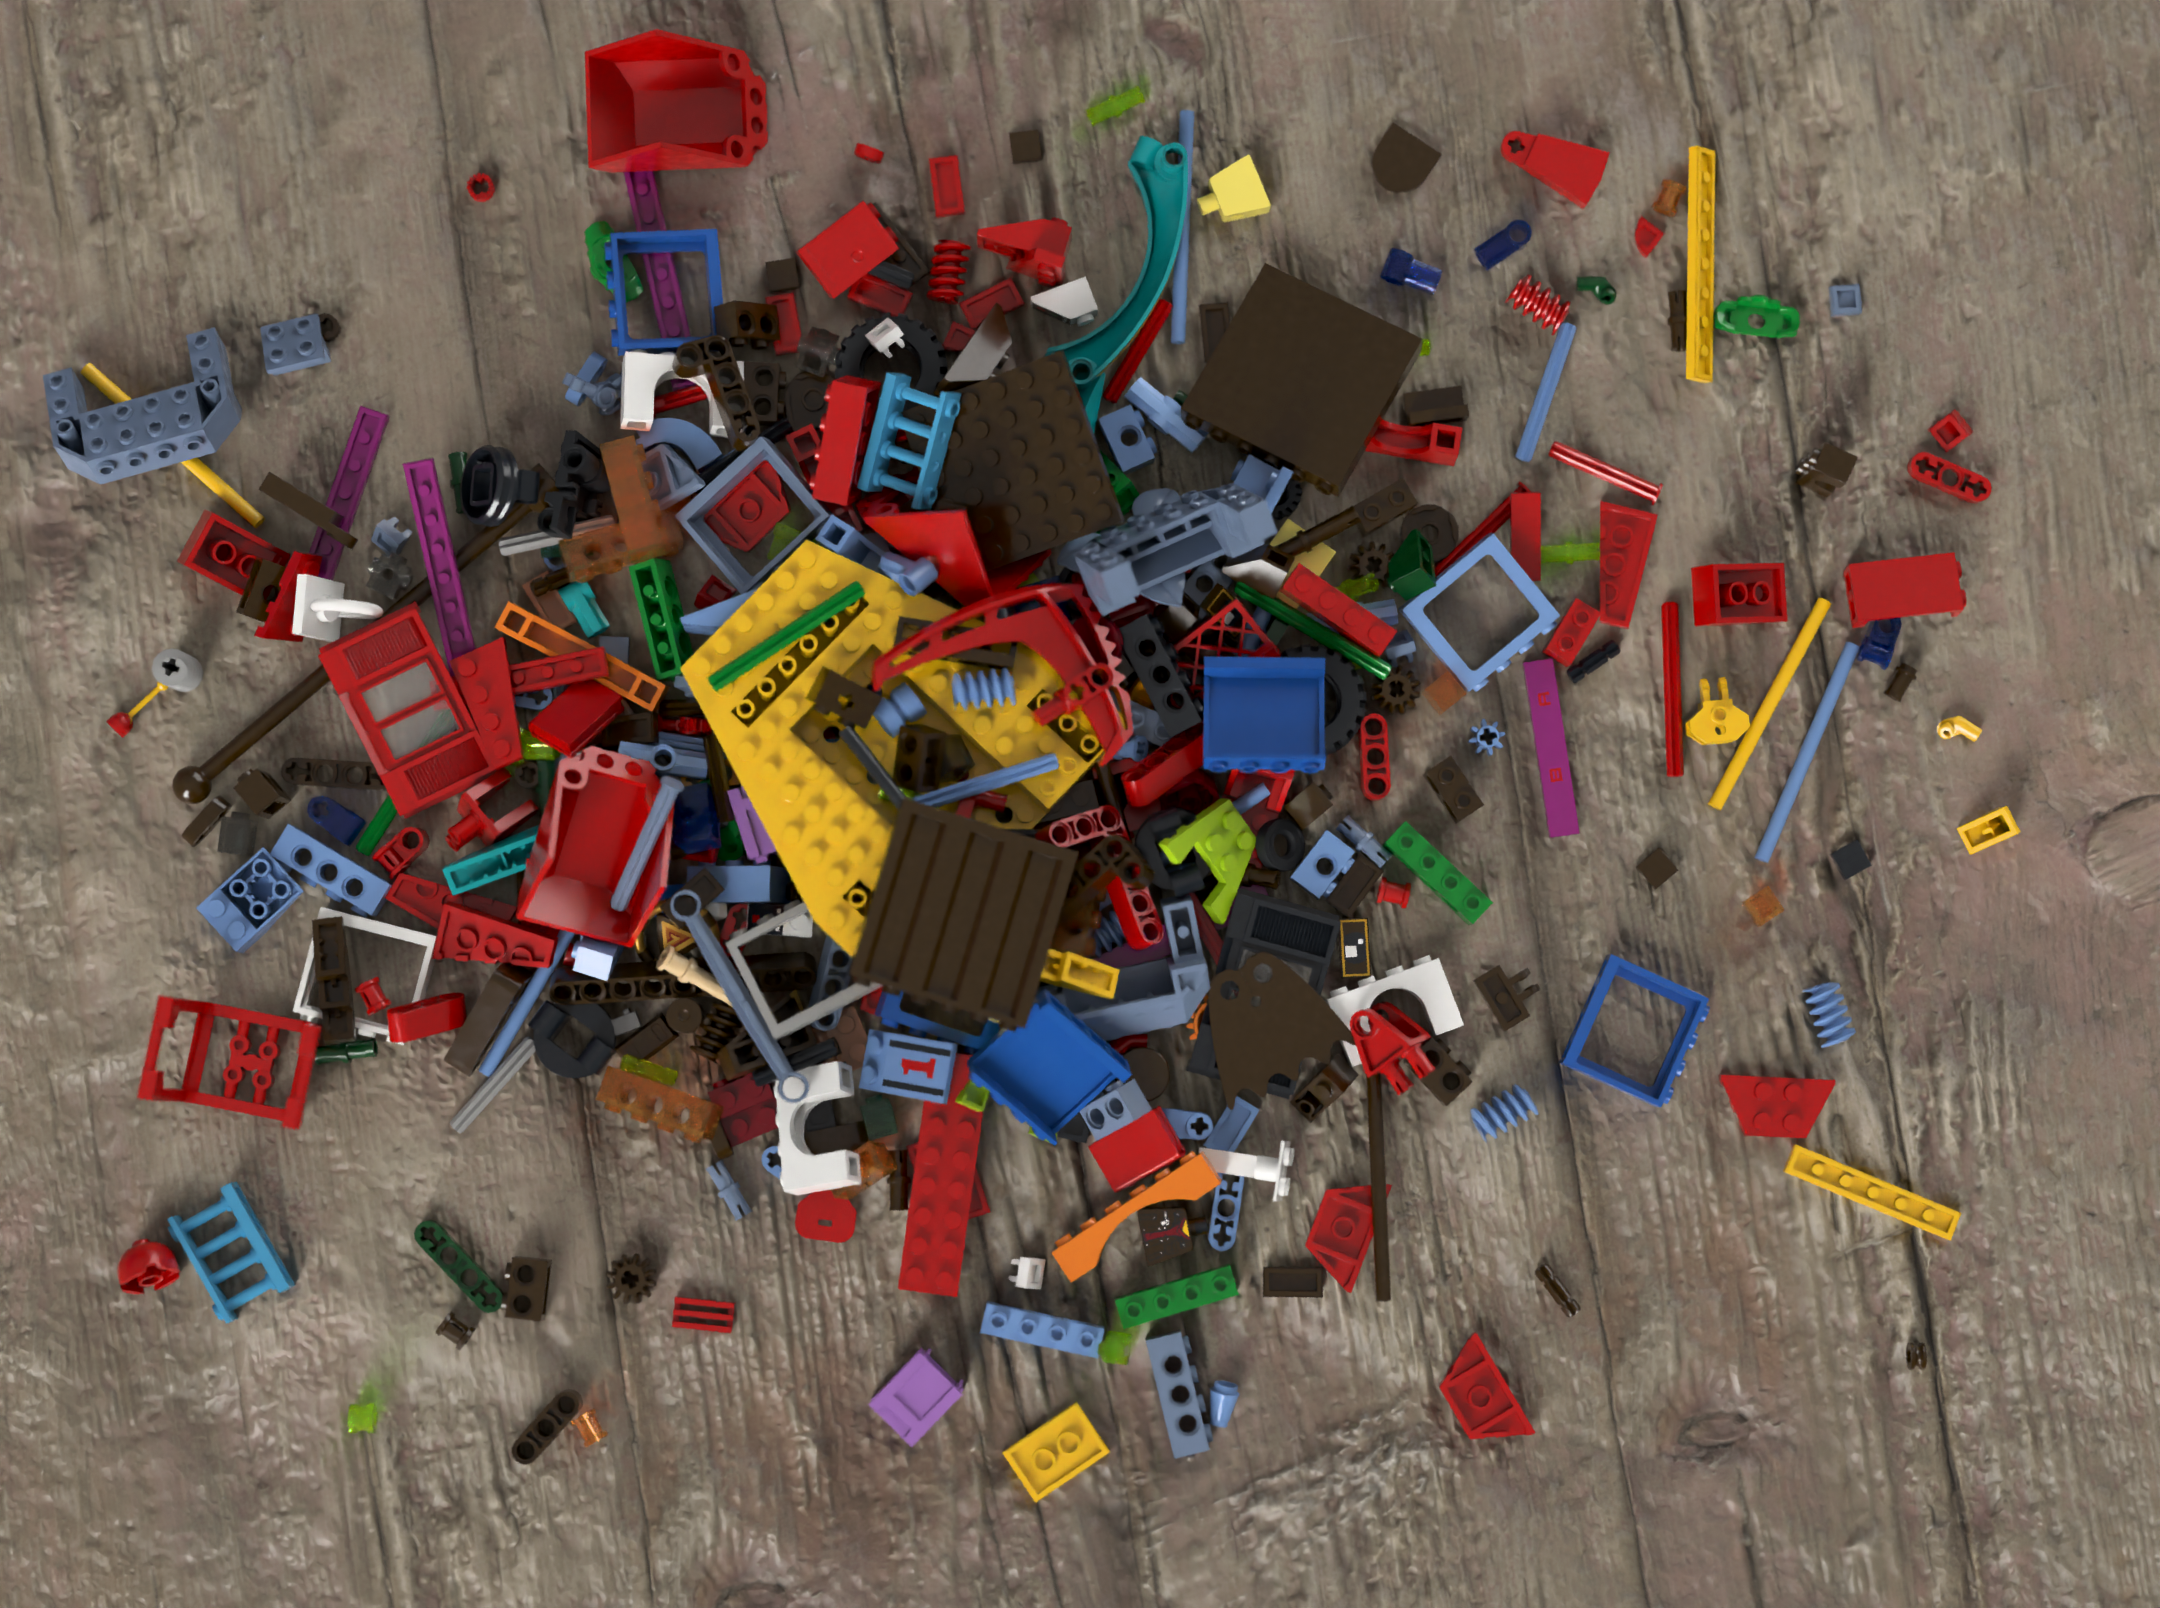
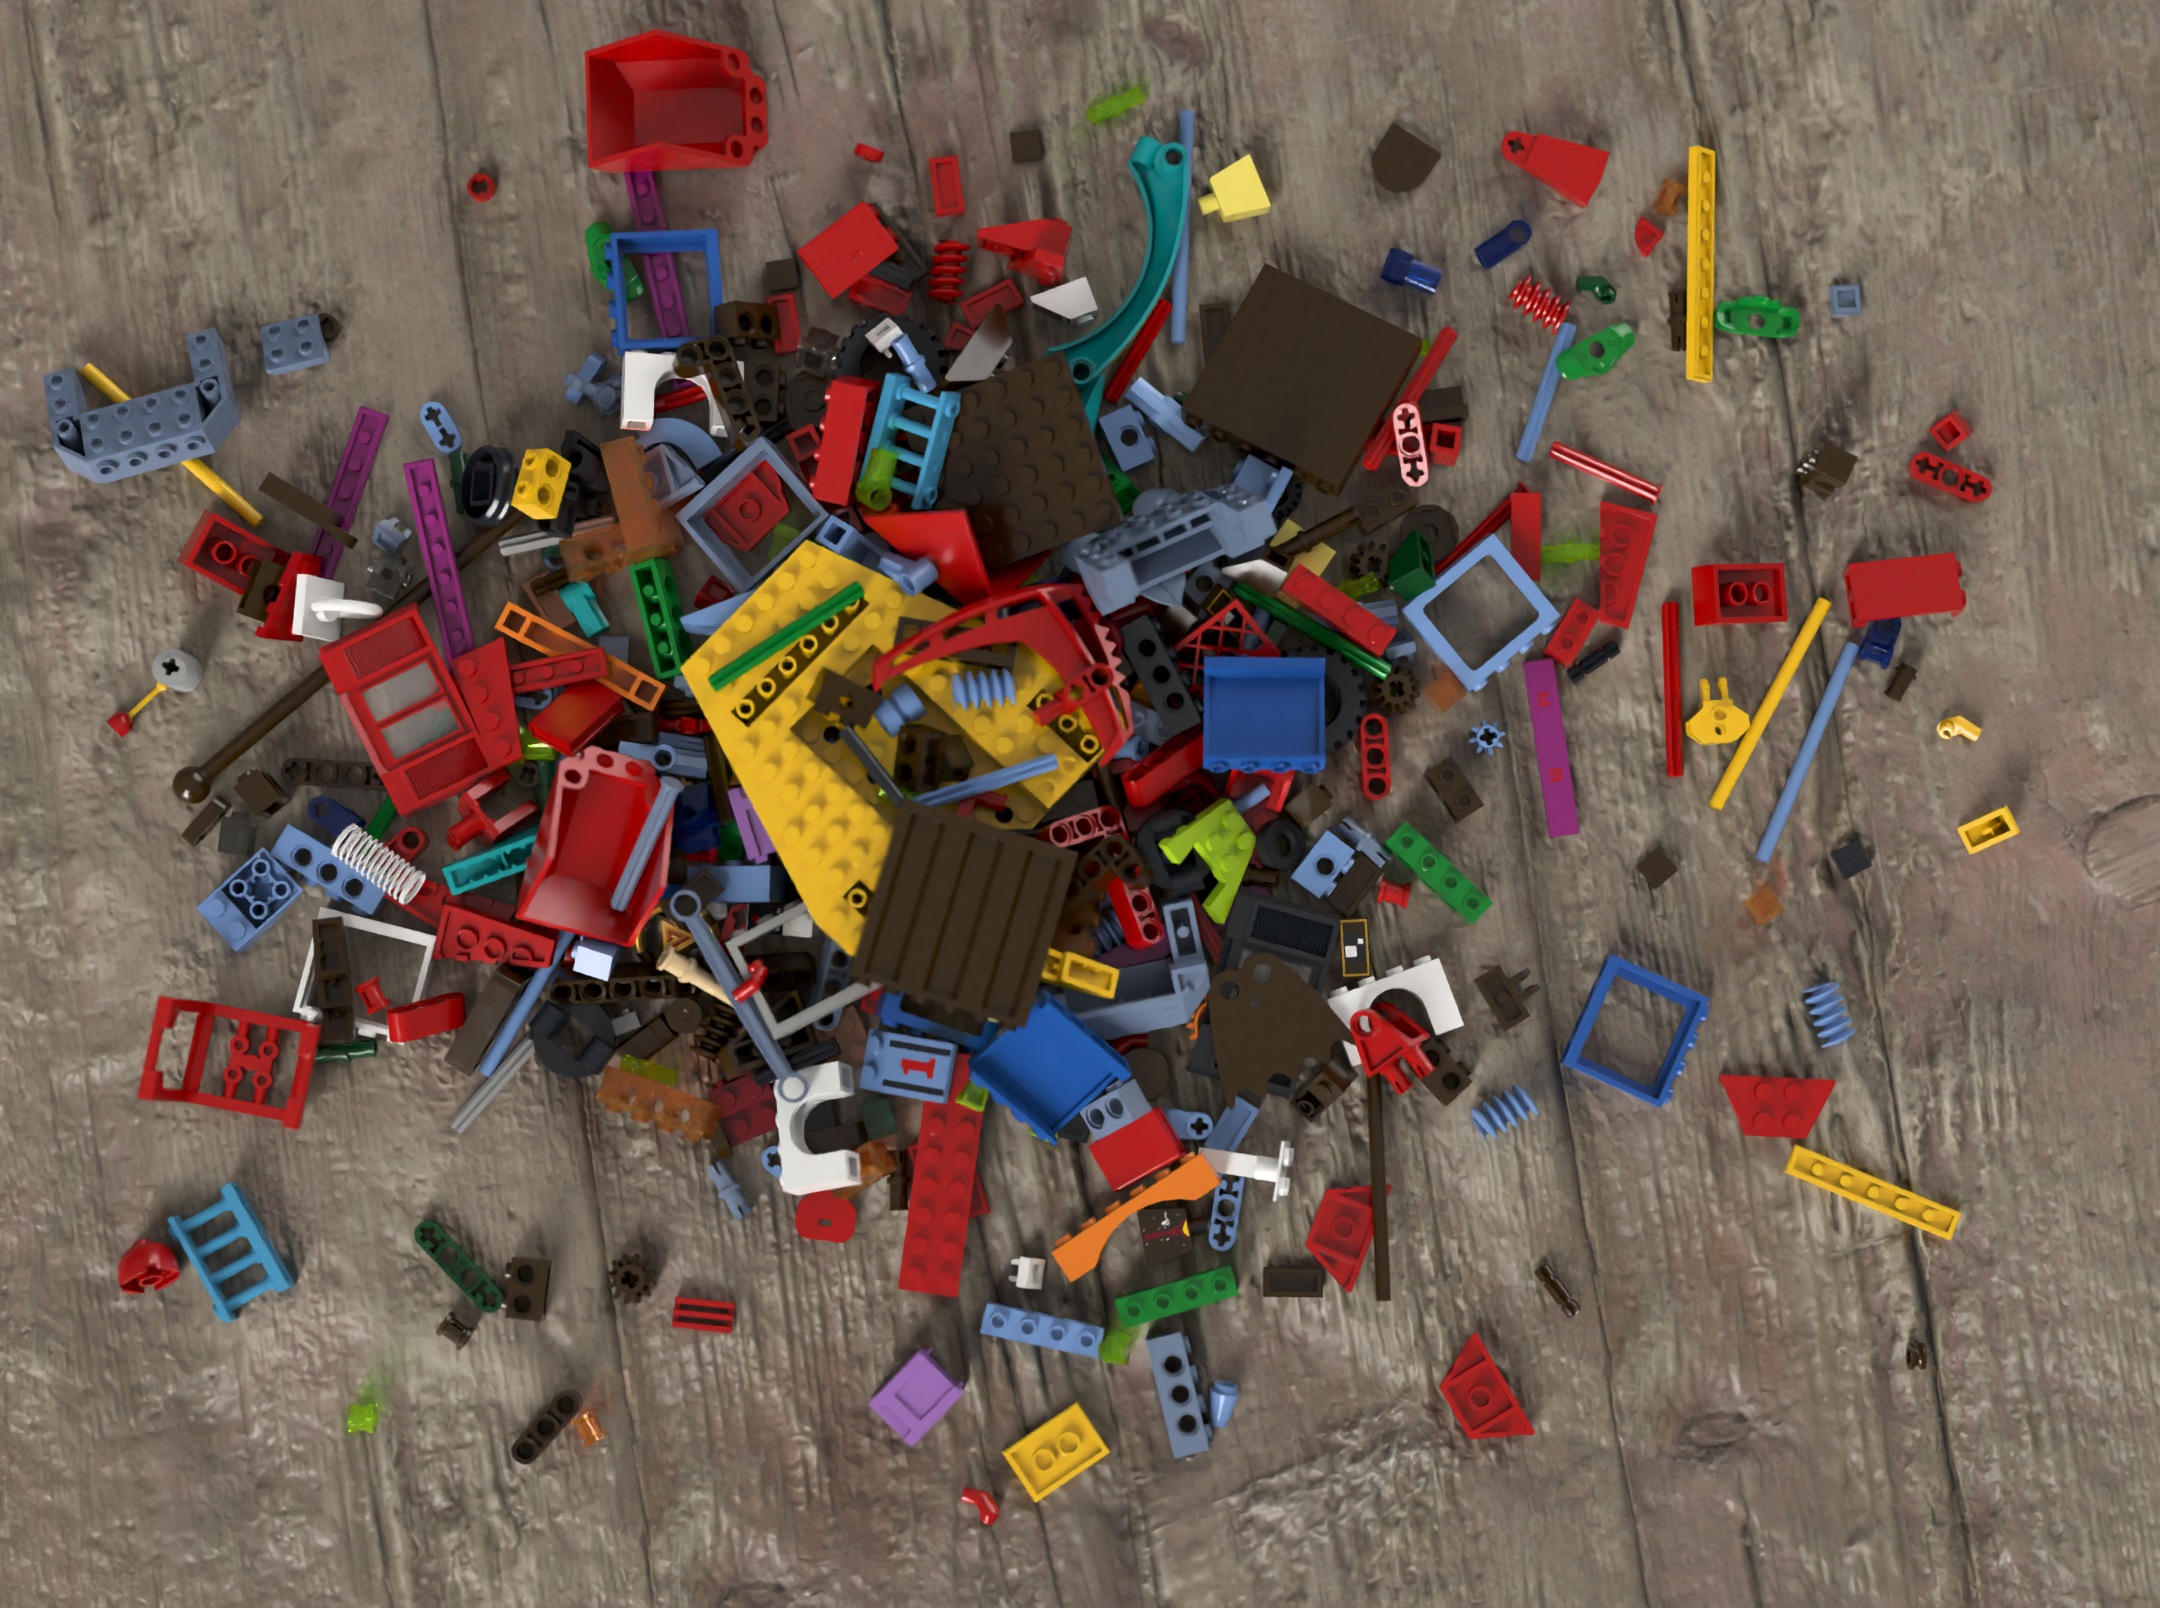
(350, 843): none -> white piece
(447, 424): none -> medium blue beam
(541, 483): none -> yellow brick
(753, 983): none -> red arm
(878, 477): none -> clear neon green piece
(913, 363): none -> medium blue pin
(984, 1502): none -> red arm
(1412, 392): none -> red axle
(1415, 421): none -> beam
(1579, 362): none -> green piece

